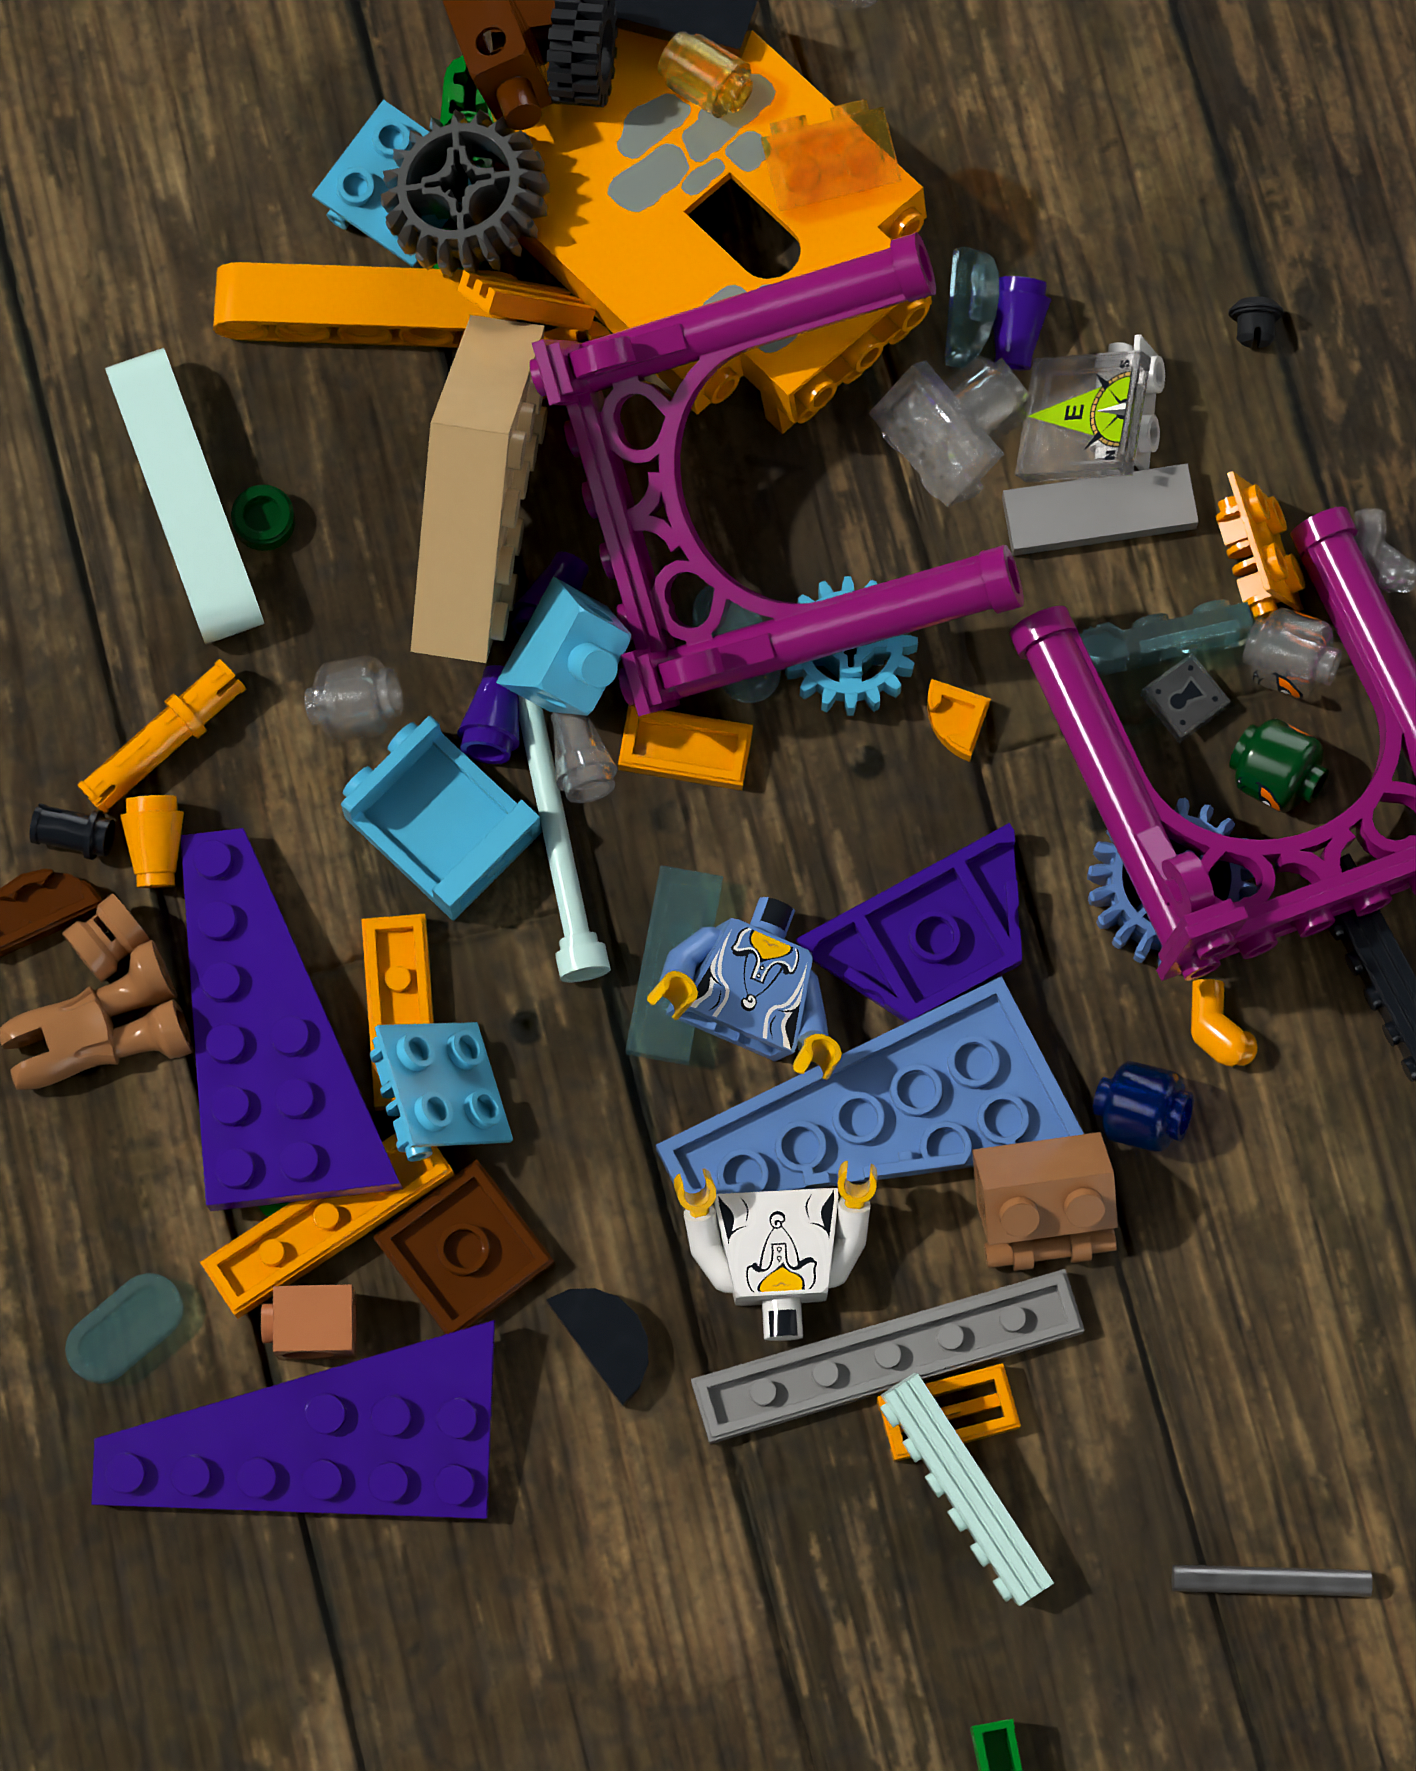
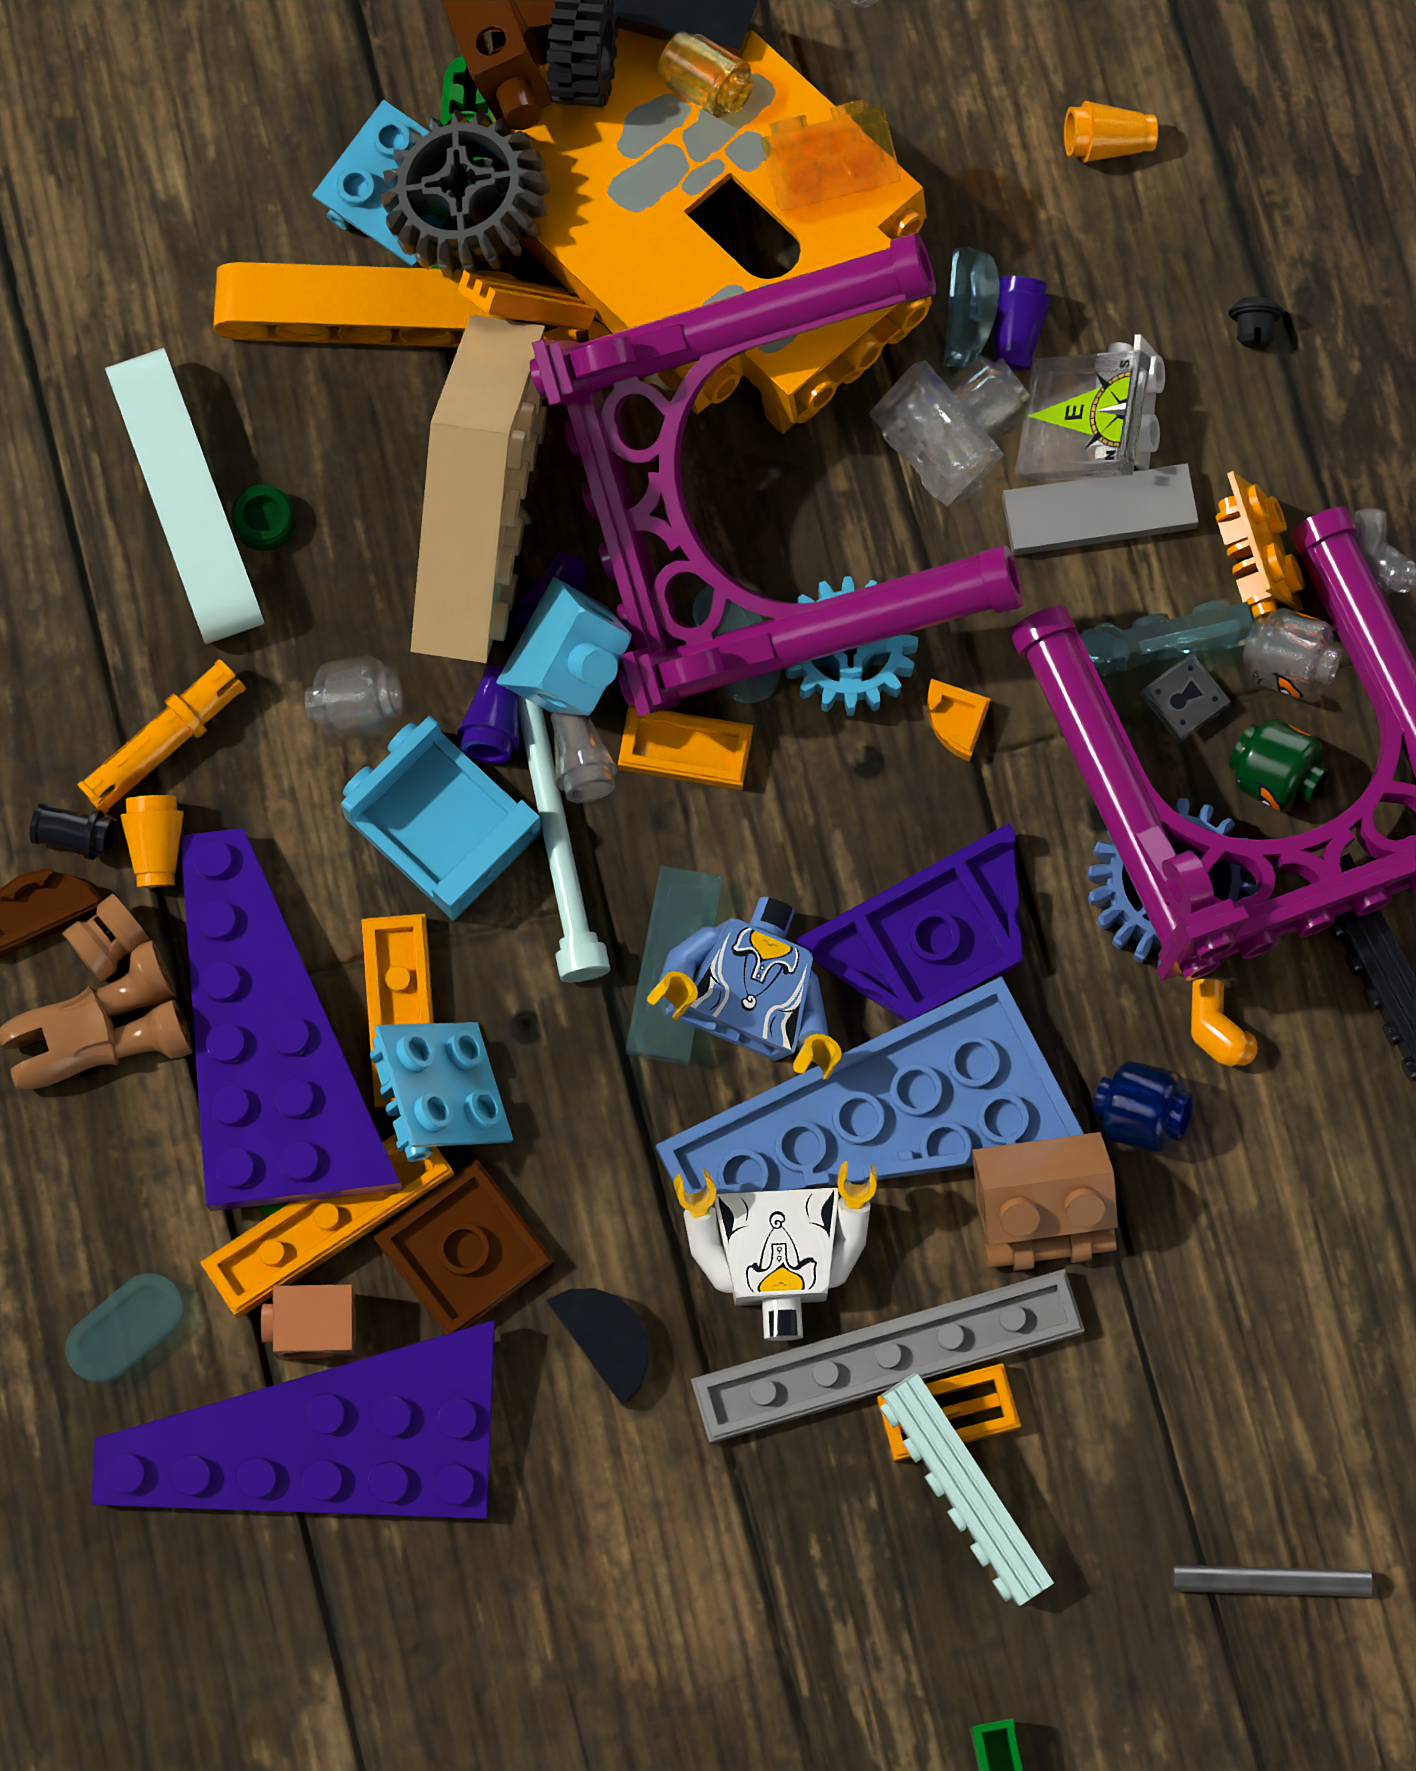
(1108, 132): none -> light orange cone

